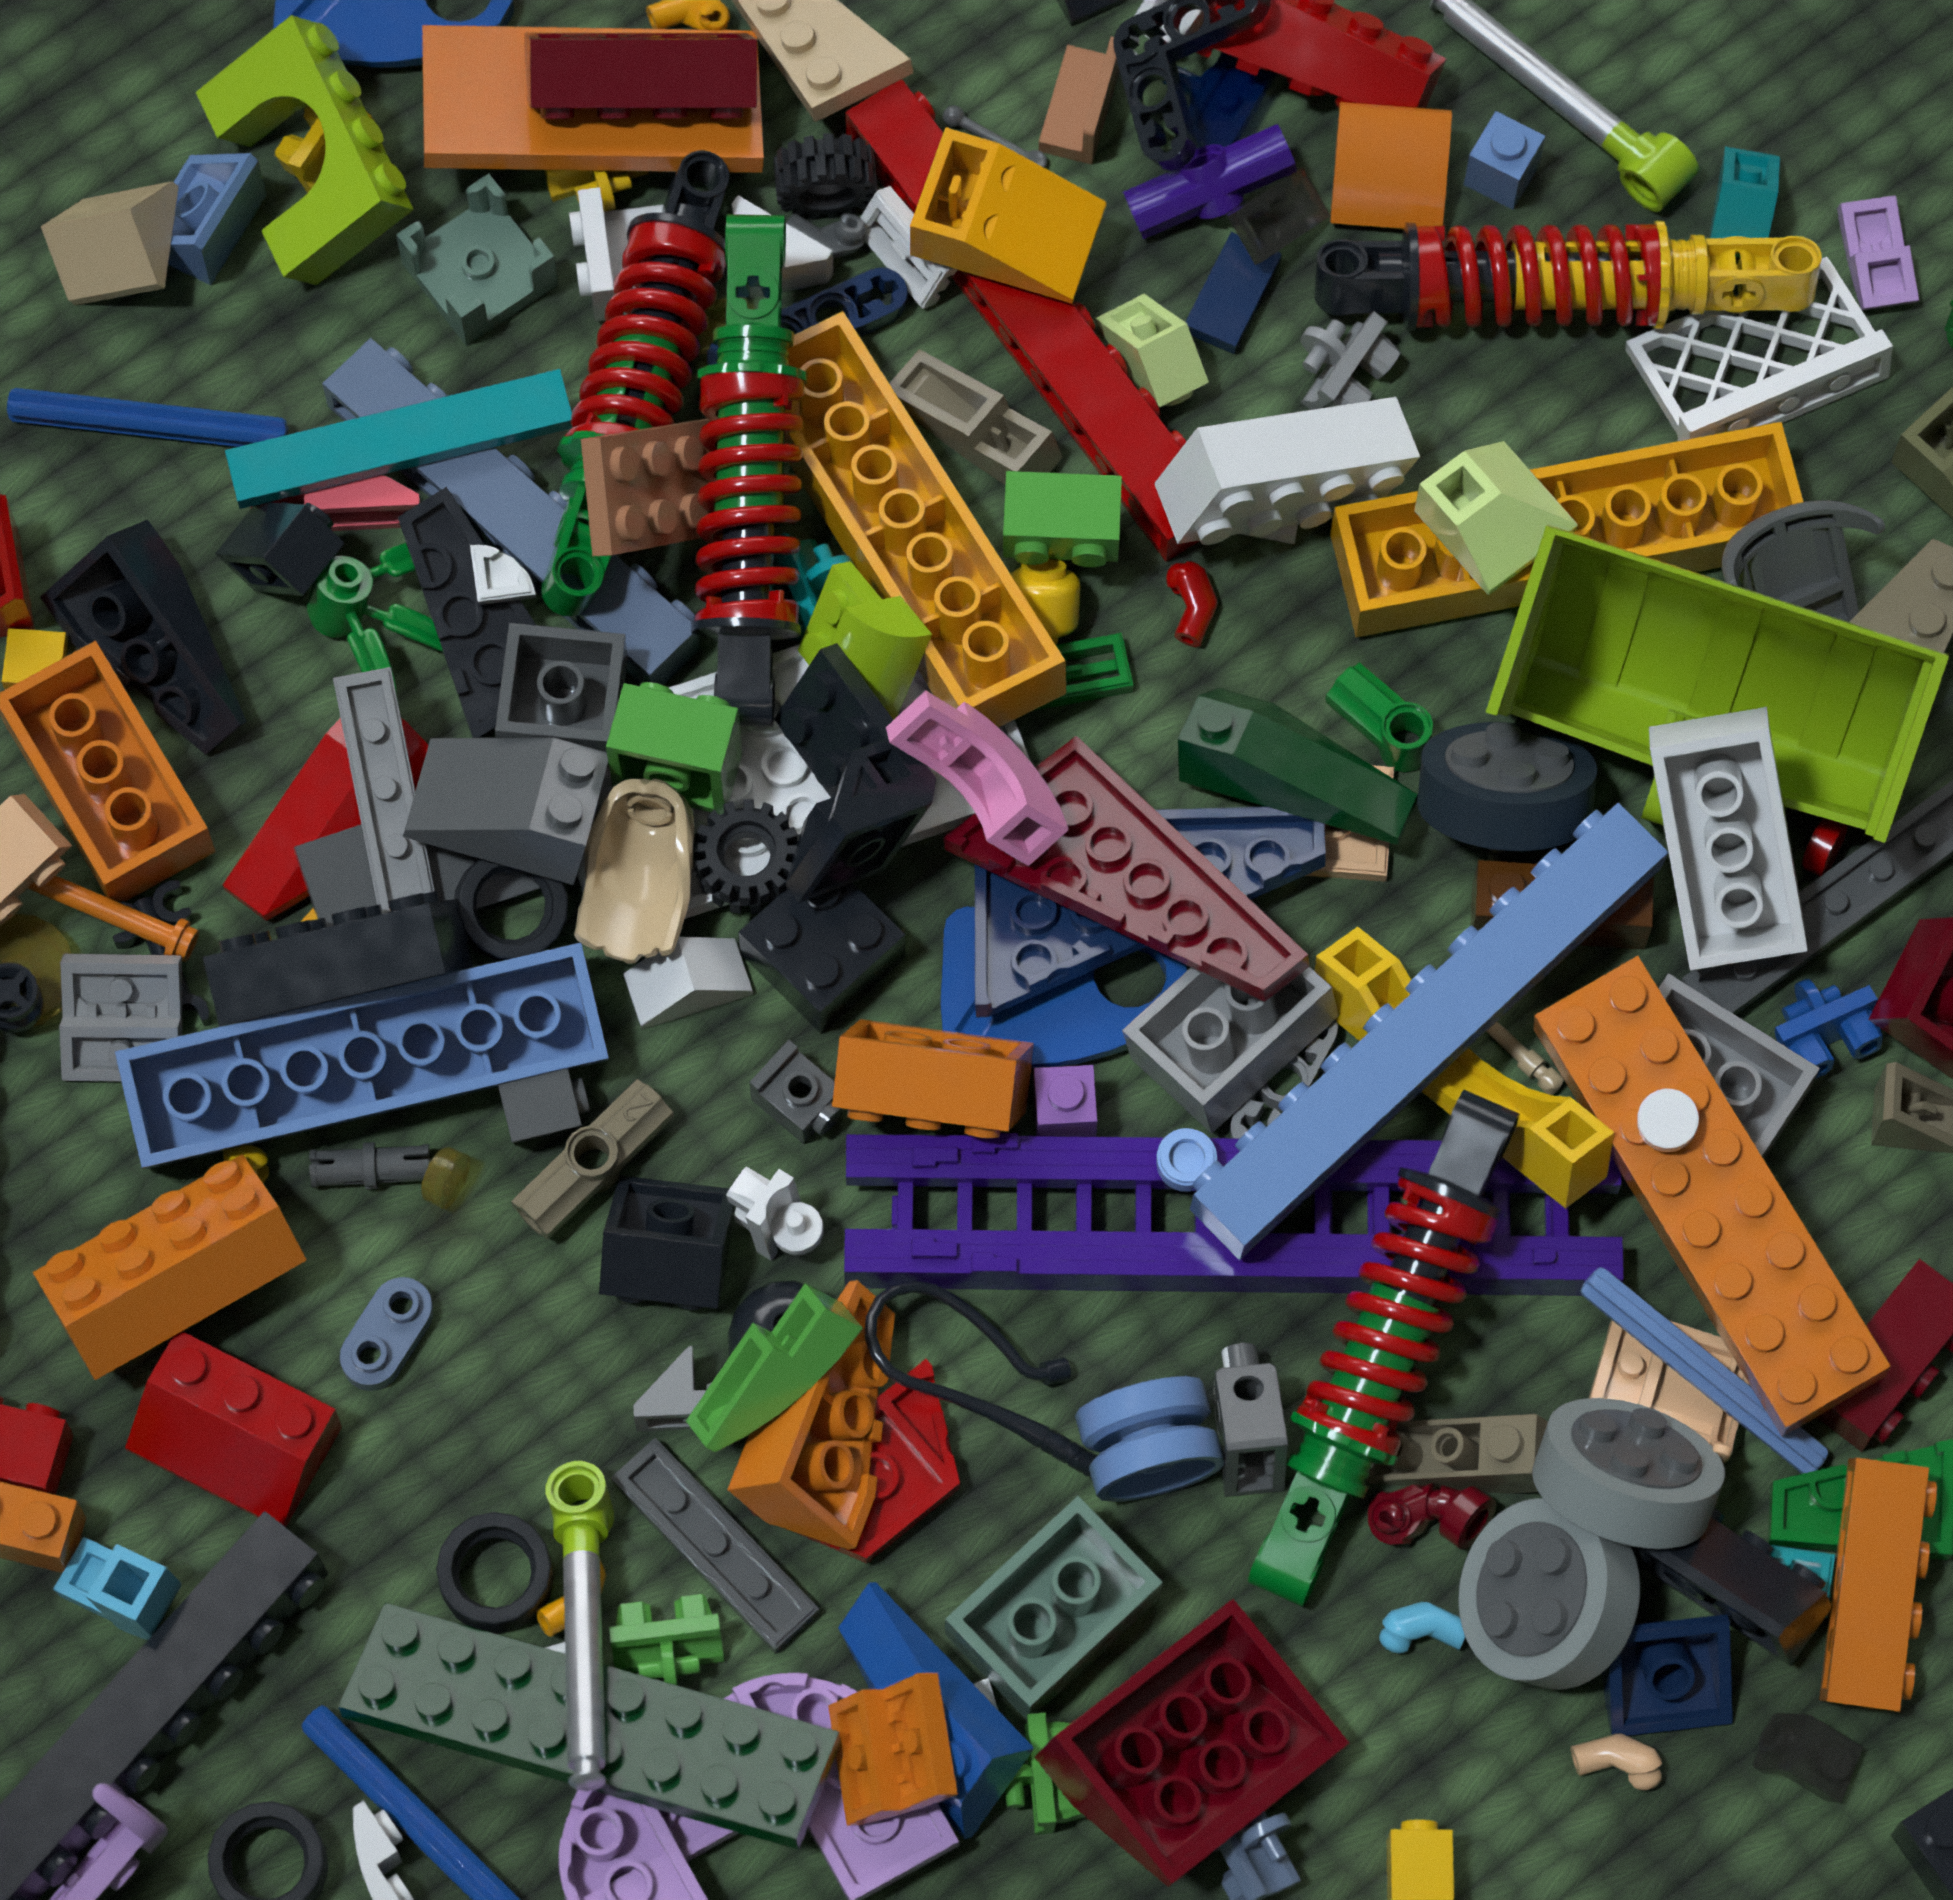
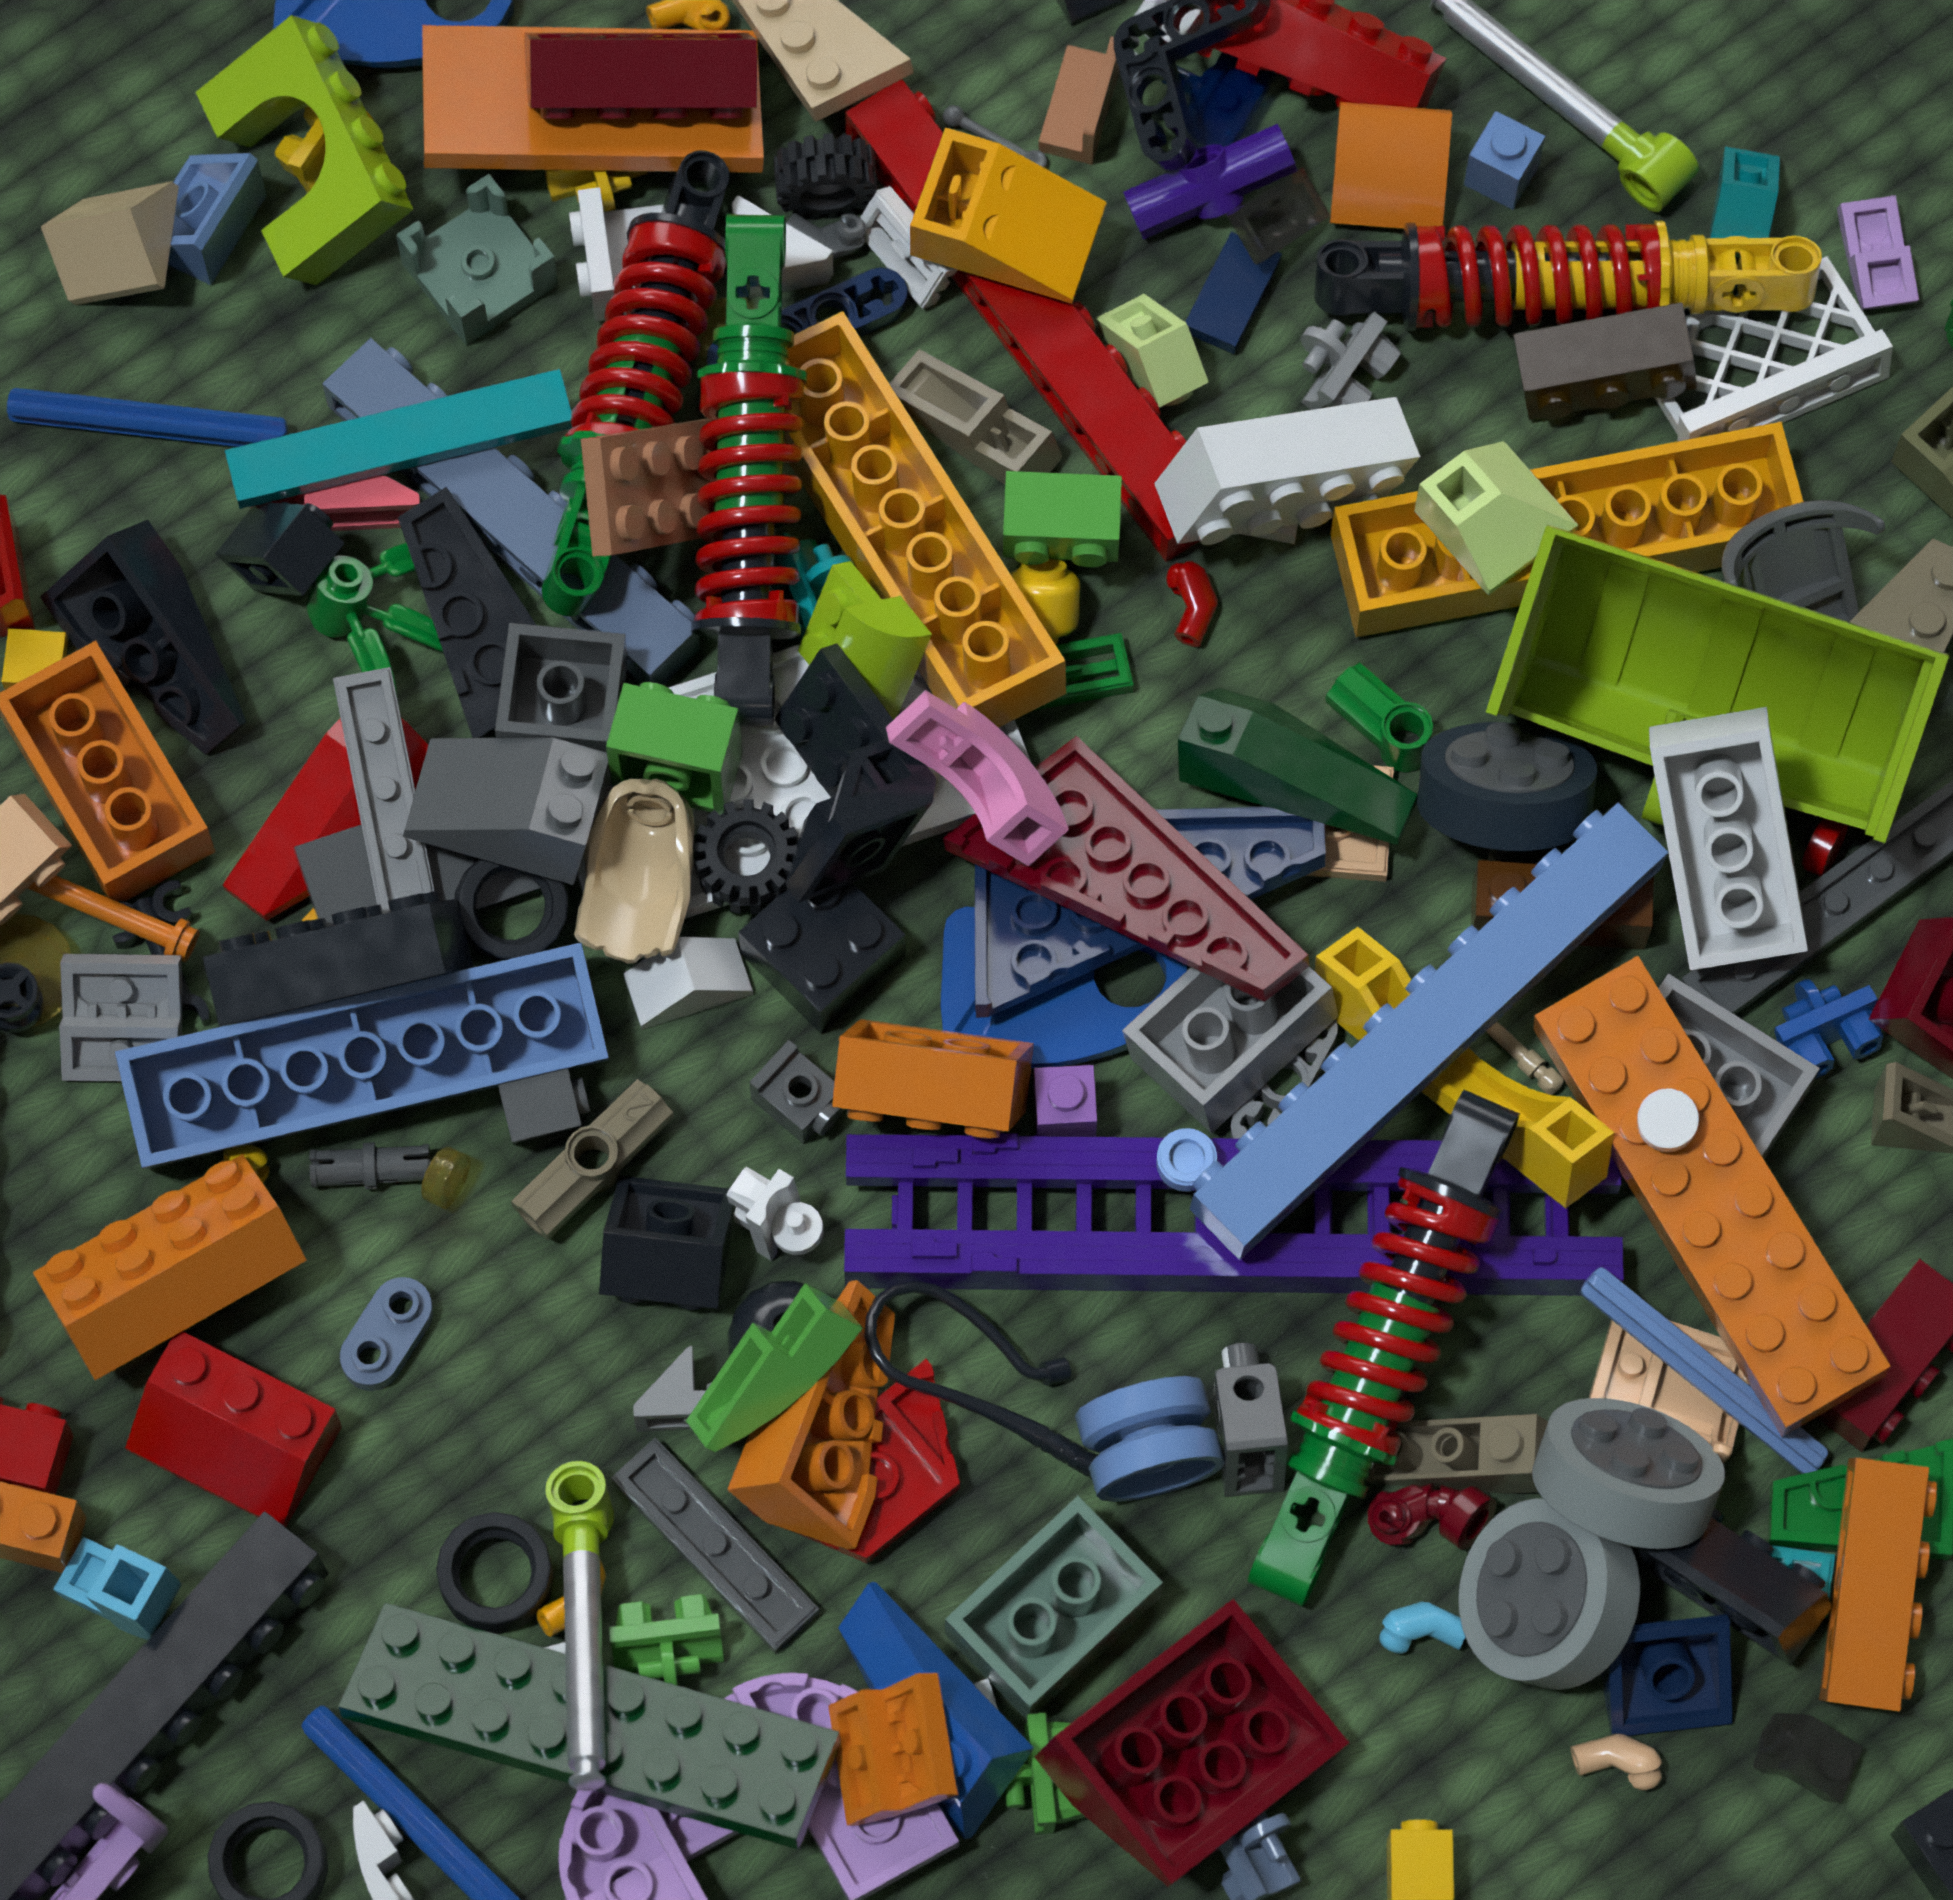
(499, 576): white tile -> none
(1605, 361): none -> brick

